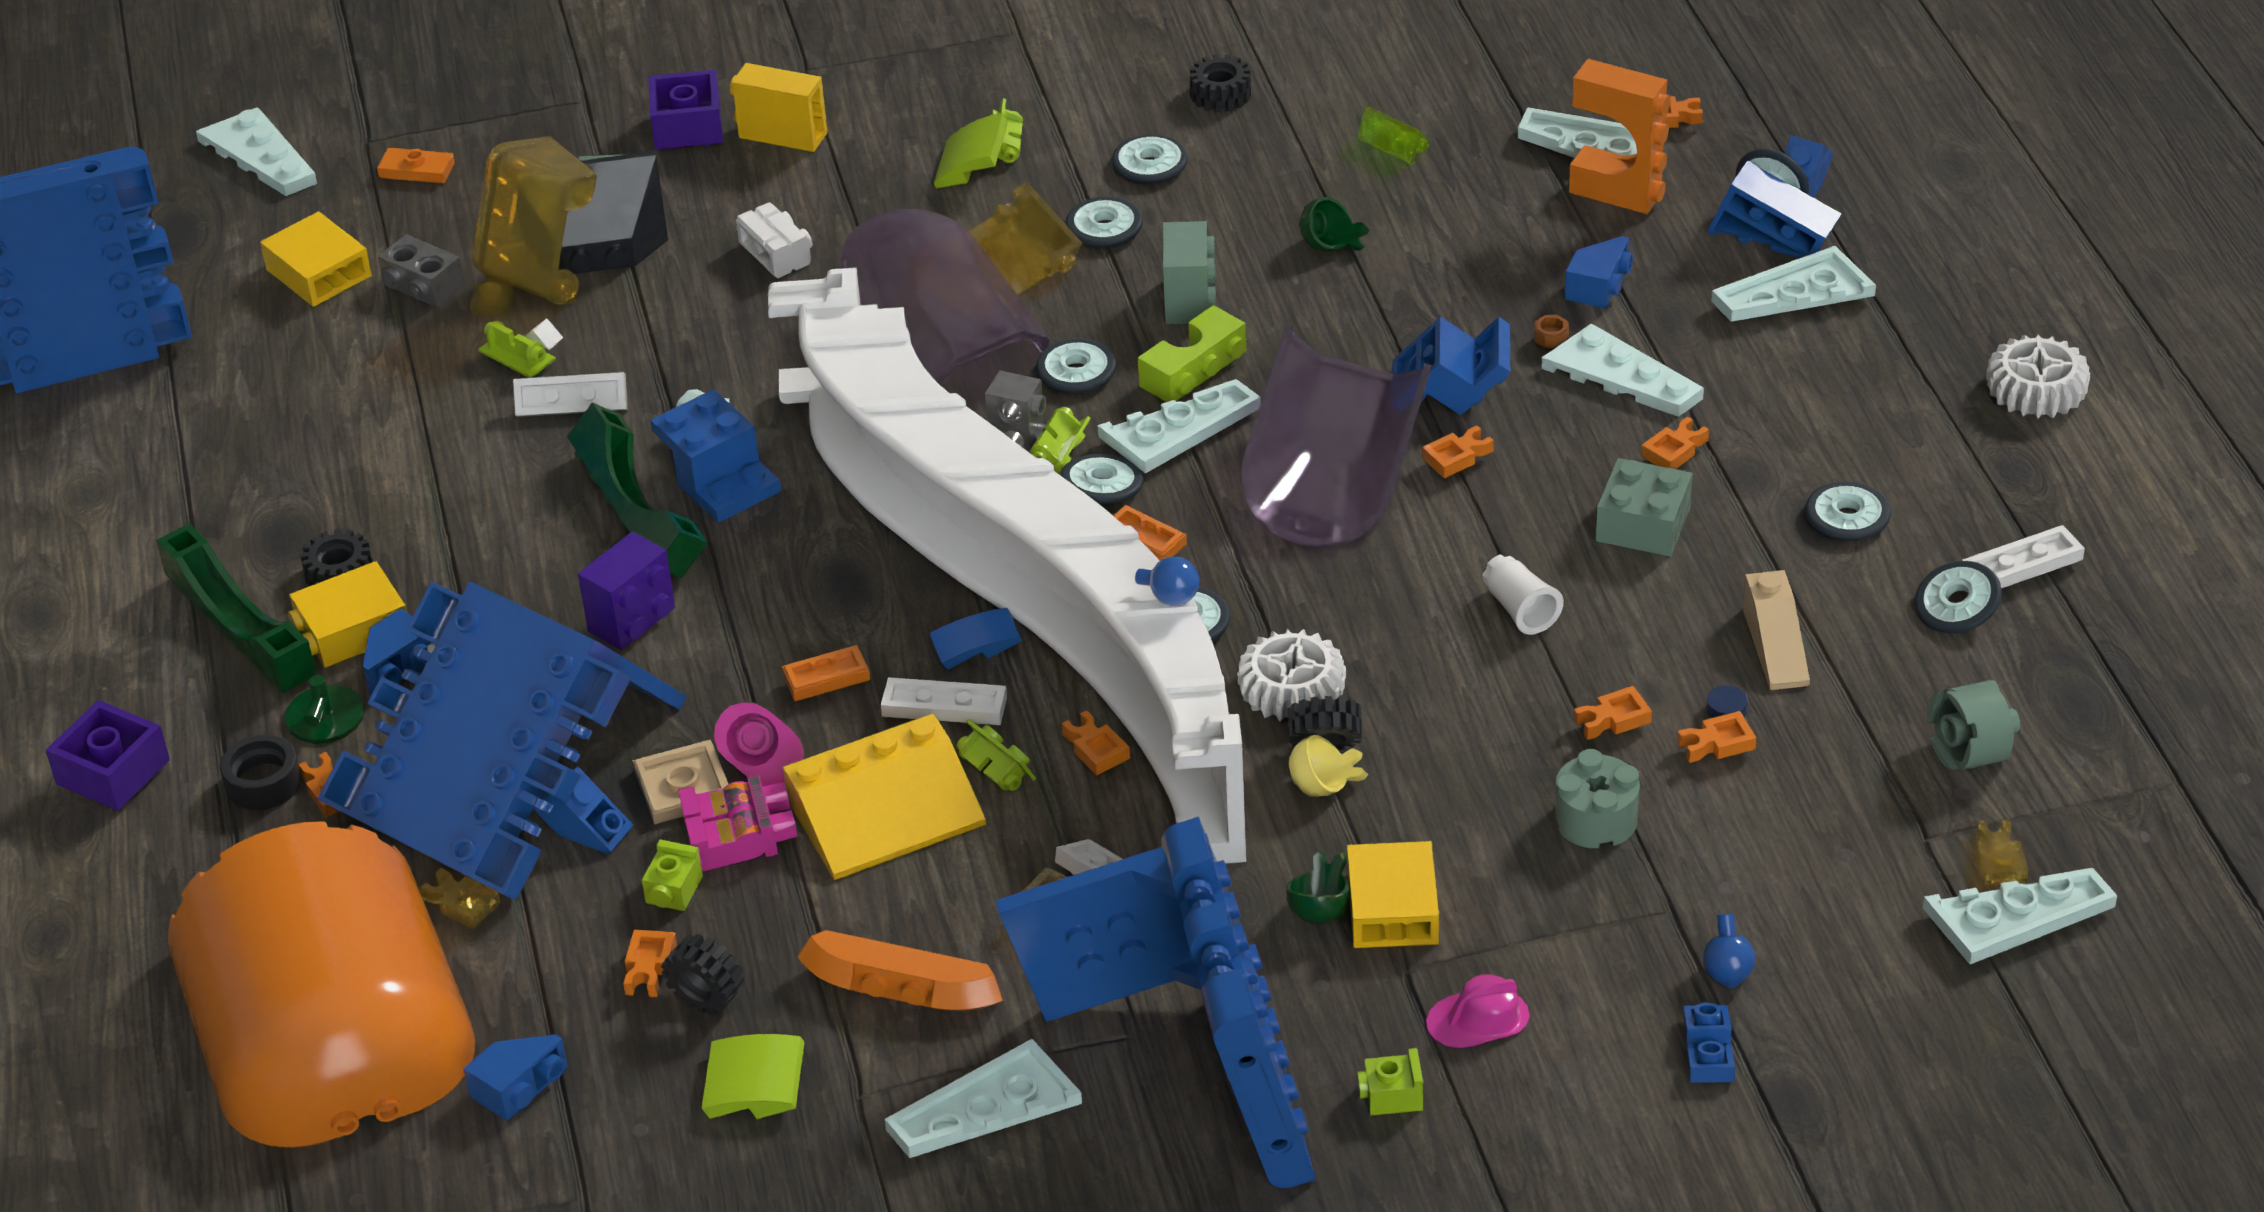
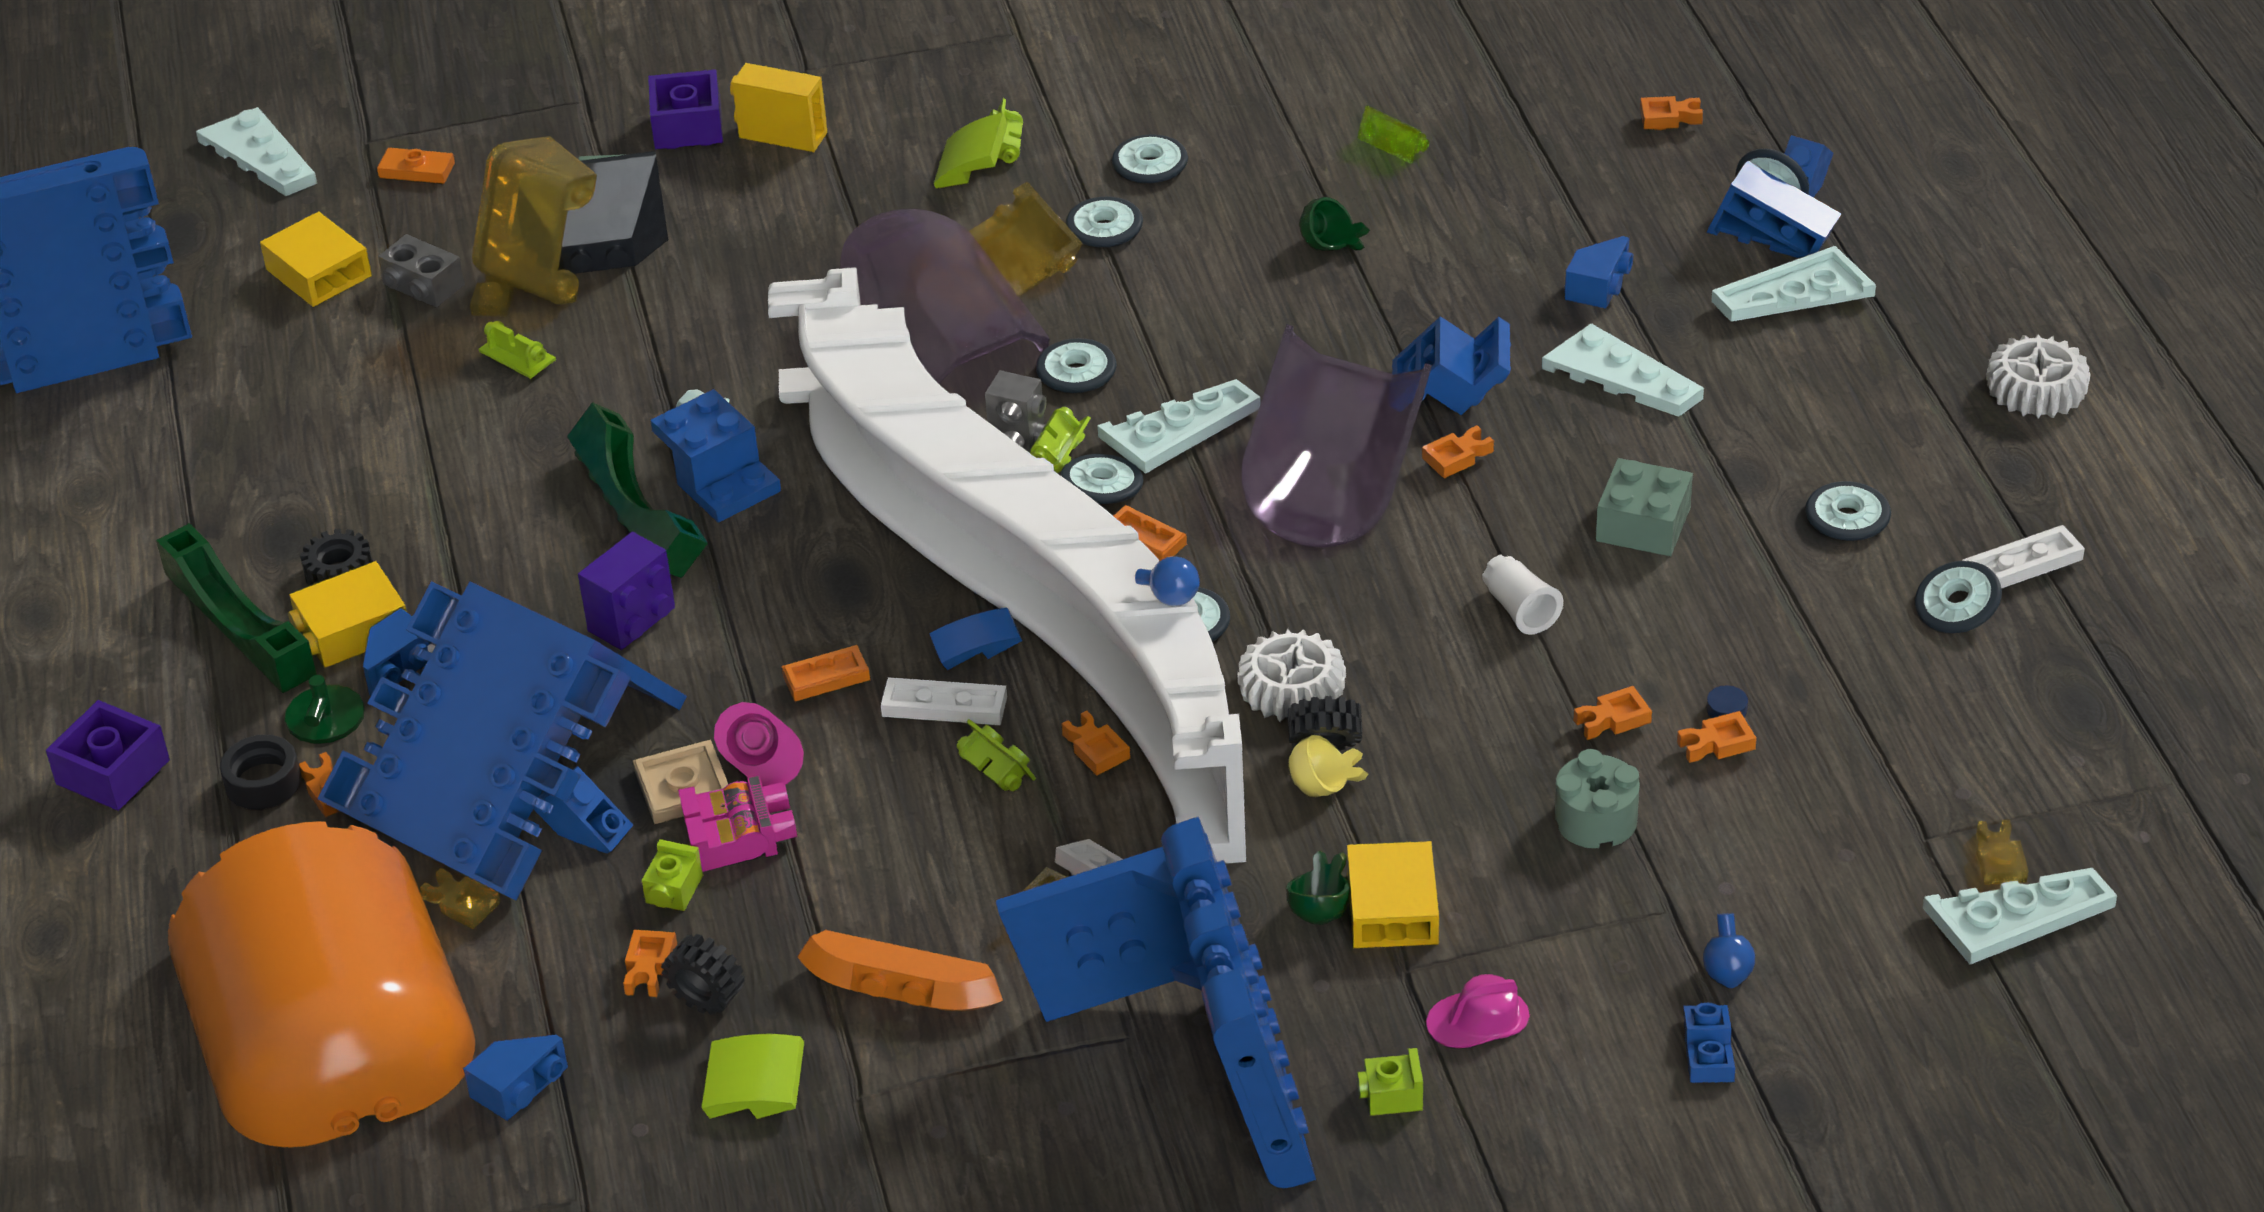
(545, 334): white piece -> none
(569, 394): white plate -> none
(774, 239): white brick -> none
(882, 796): yellow slope -> none
(990, 1098): light aqua wing -> none
(1175, 371): lime arch -> none
(1188, 270): sand green brick -> none
(1220, 83): black tyre -> none
(1551, 331): dark orange tile -> none
(1570, 133): light aqua wing -> none
(1640, 106): orange arch -> none
(1675, 447): orange plate -> none
(1775, 629): tan slope -> none
(1972, 725): sand green brick -> none

